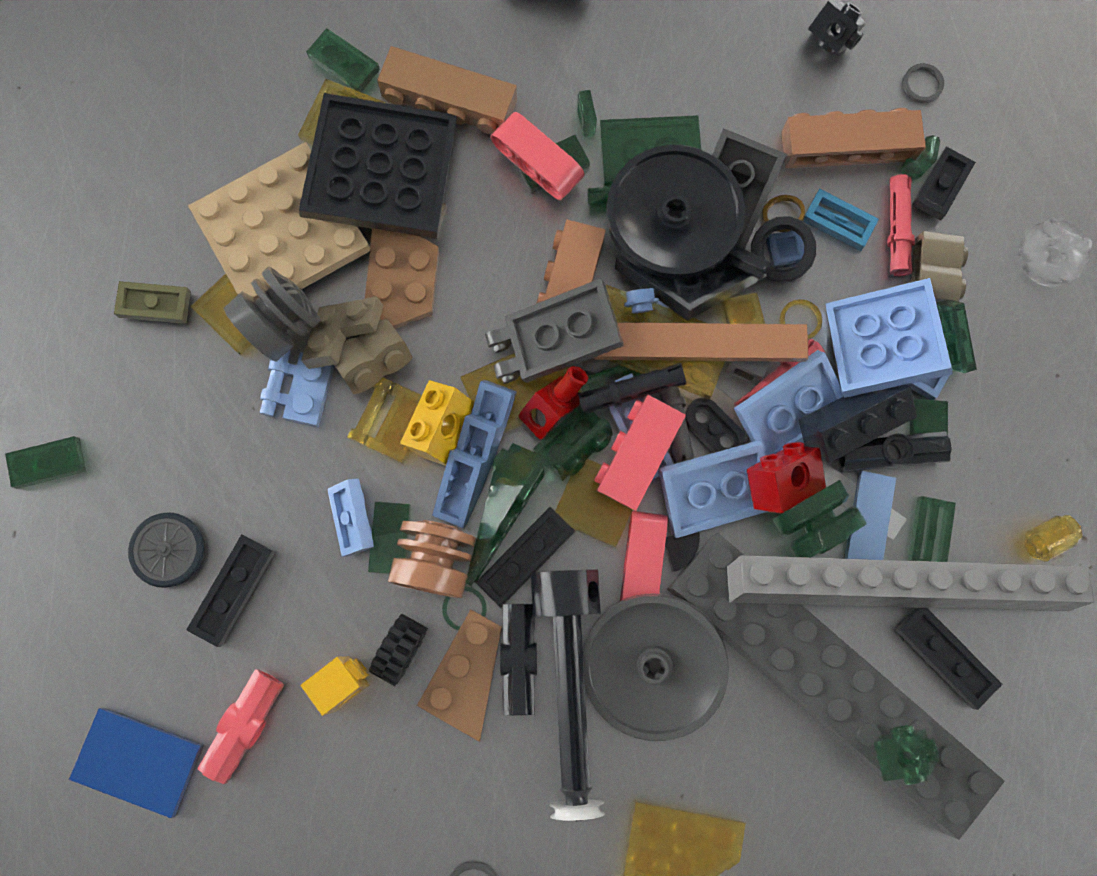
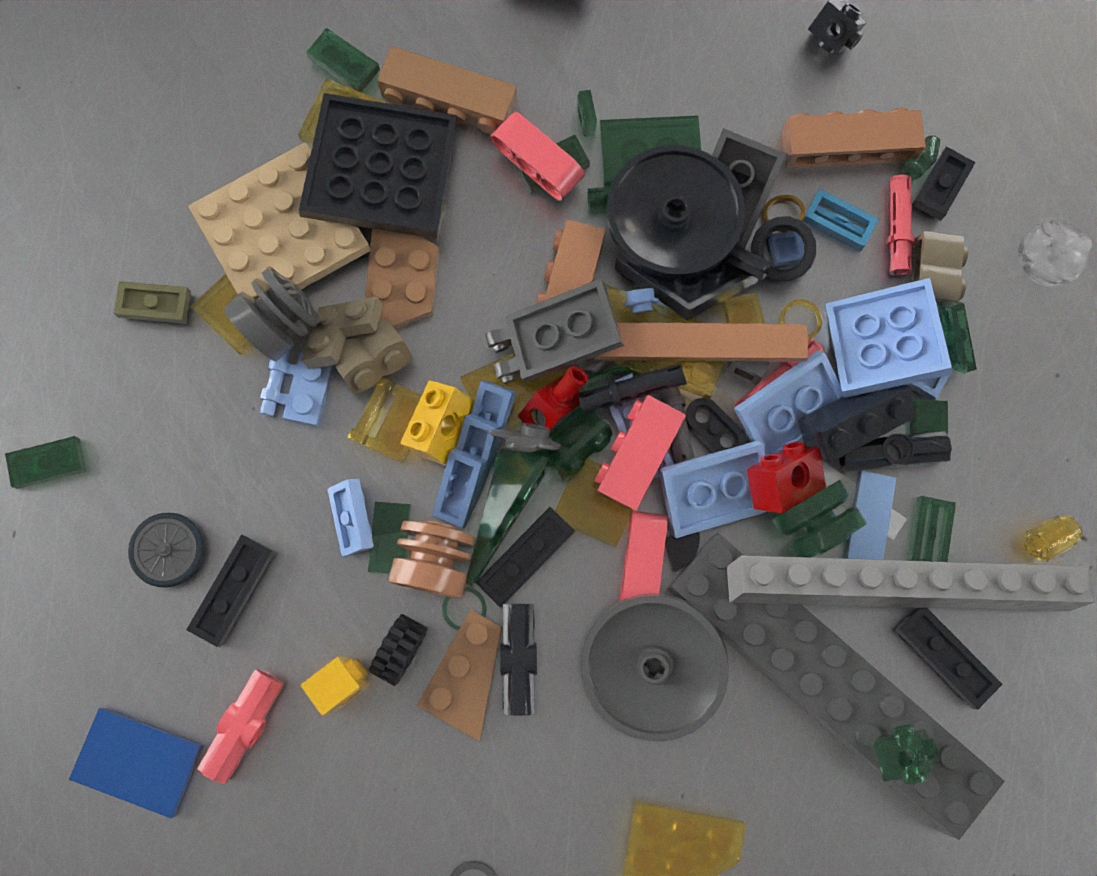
(529, 439): none -> dark grey plate
(566, 598): black piece -> none
(932, 69): dark grey piece -> none

